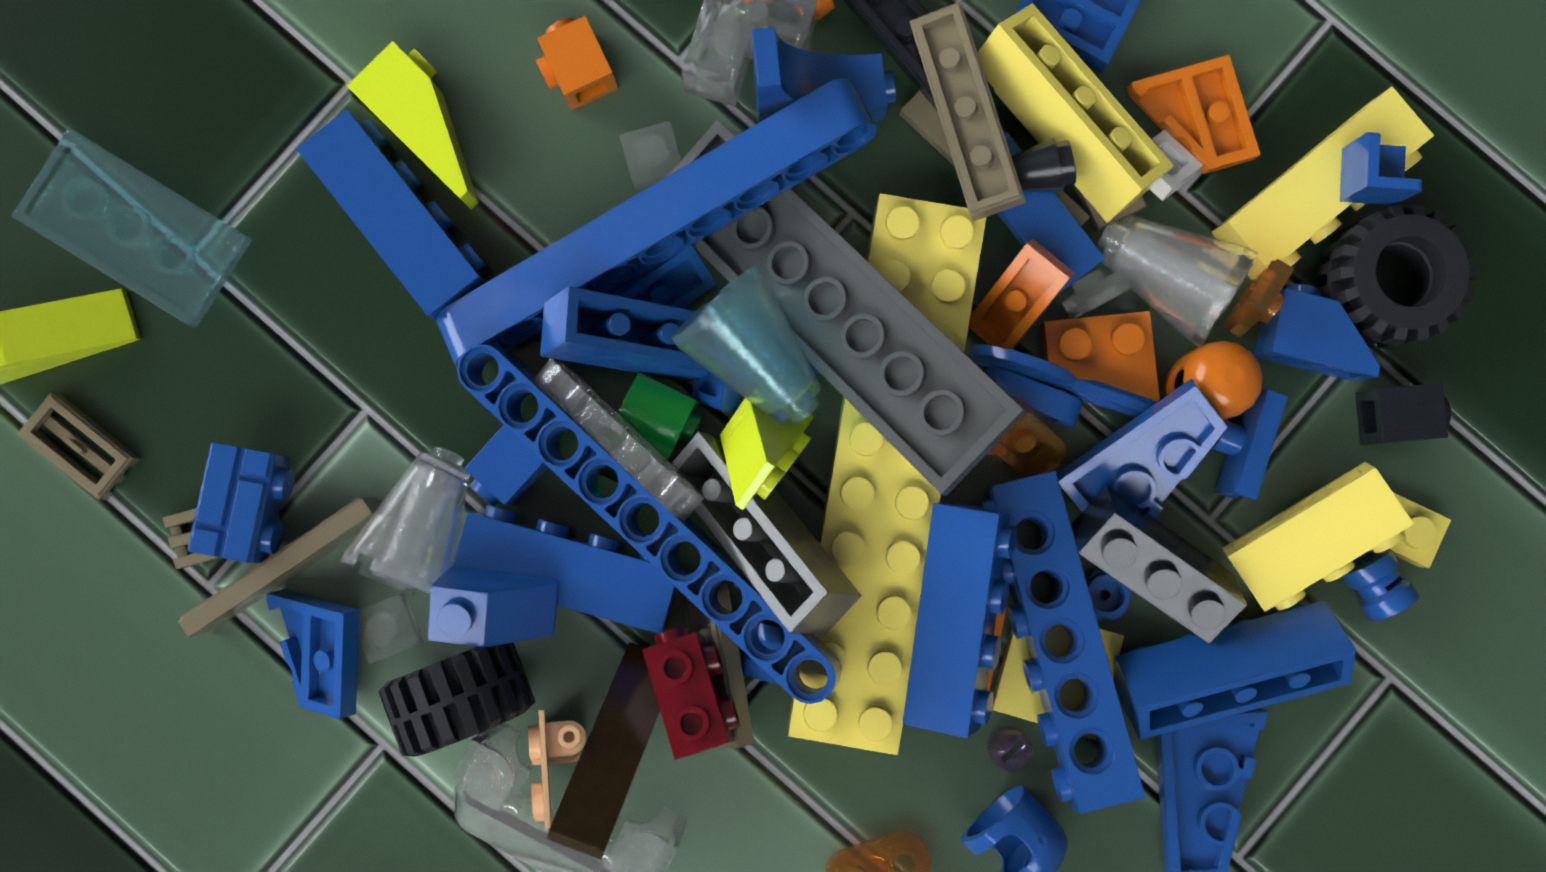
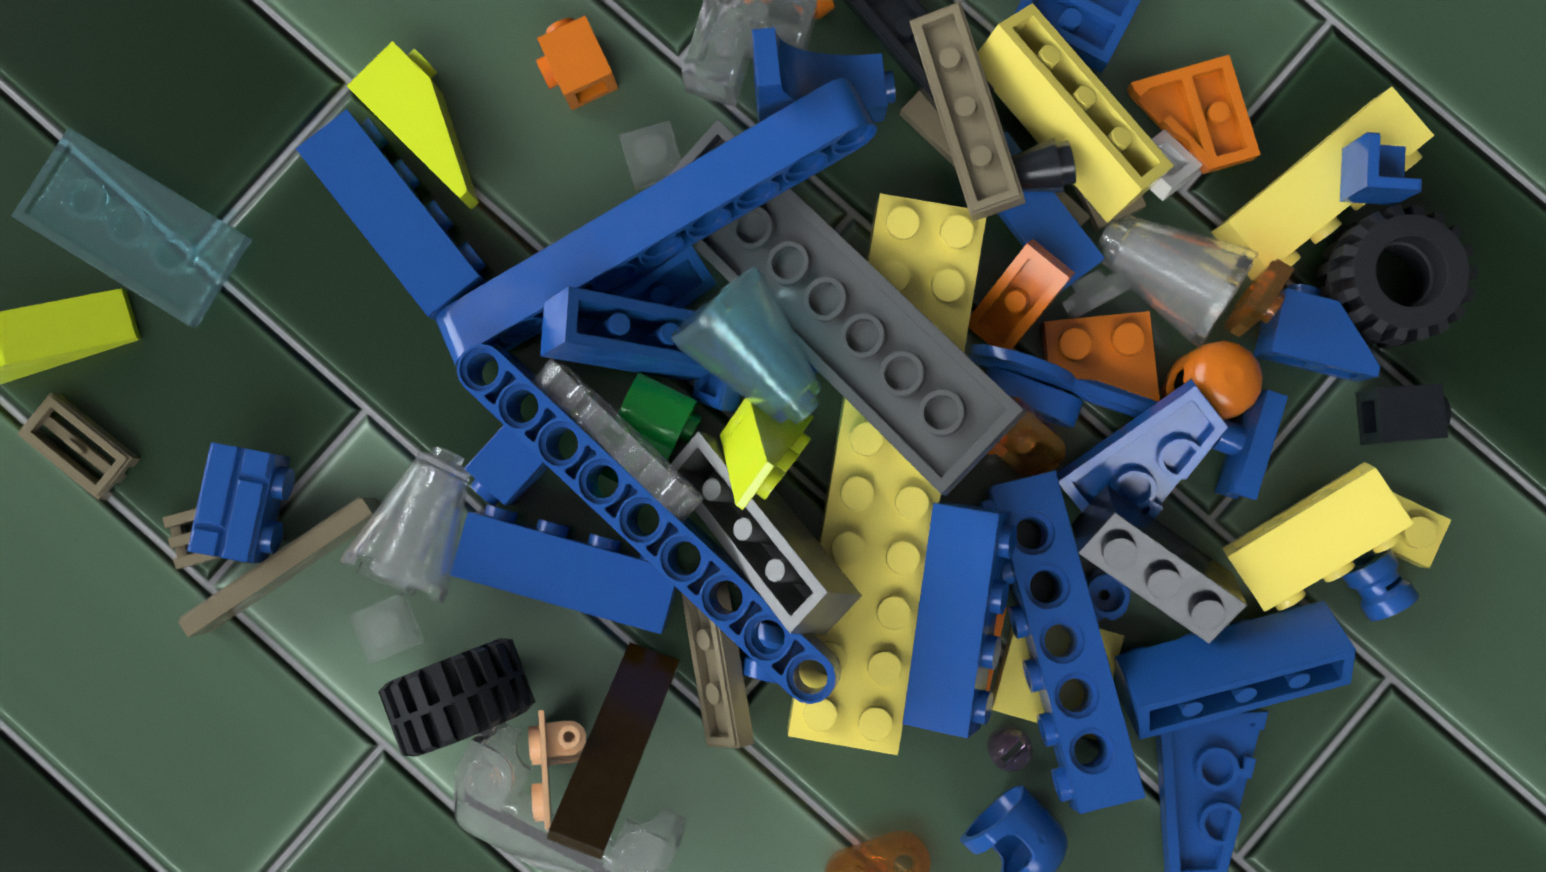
(320, 651): blue wing -> none
(491, 607): blue slope -> none
(688, 692): dark red brick -> none

